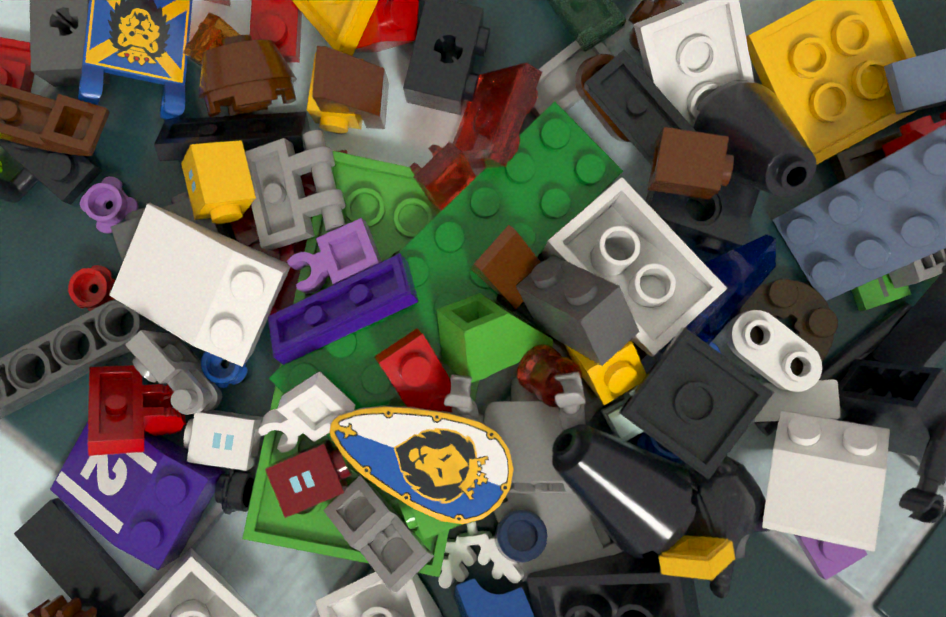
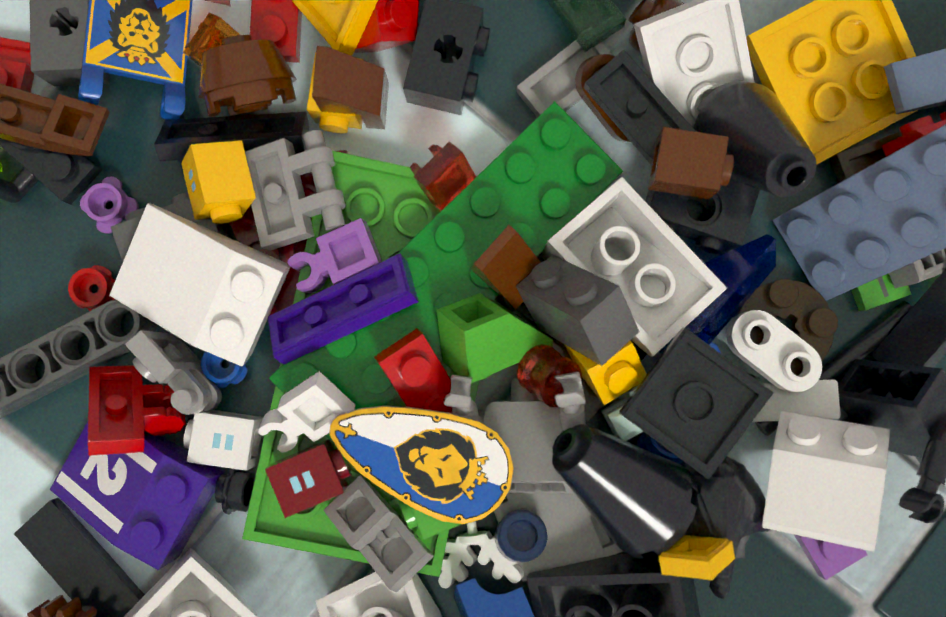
(495, 117): clear red plate -> none

